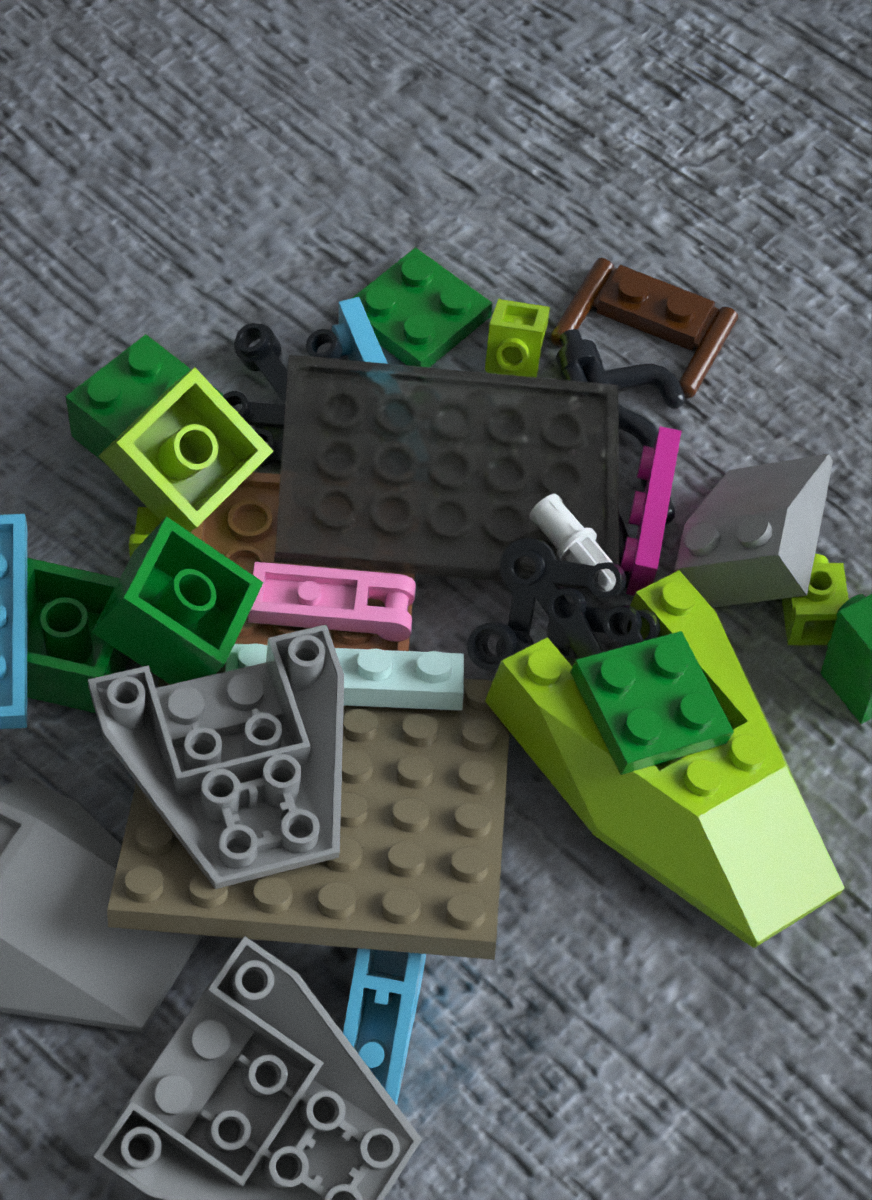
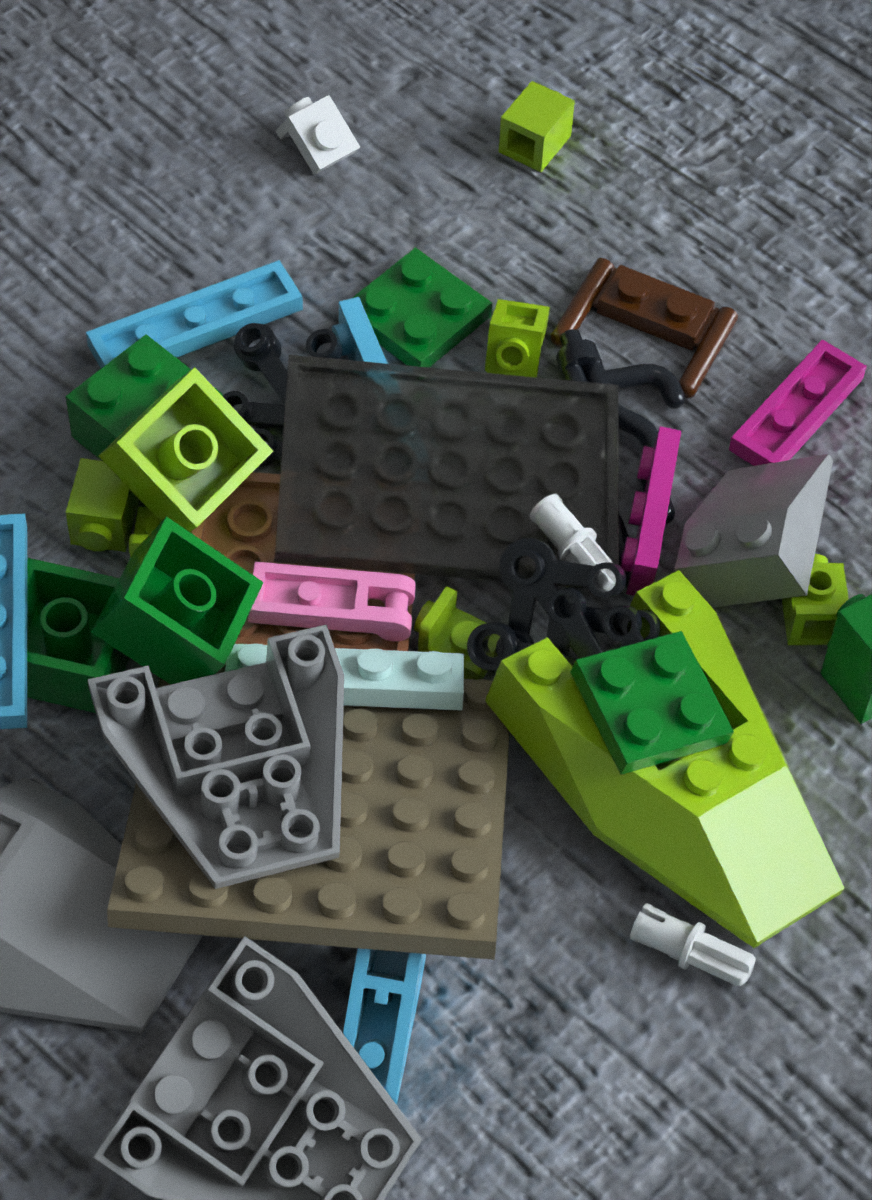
(100, 508): none -> lime brick
(203, 315): none -> medium azure plate
(318, 132): none -> white bracket
(447, 630): none -> lime bracket
(536, 126): none -> lime brick
(692, 945): none -> white axle
(798, 406): none -> dark pink plate

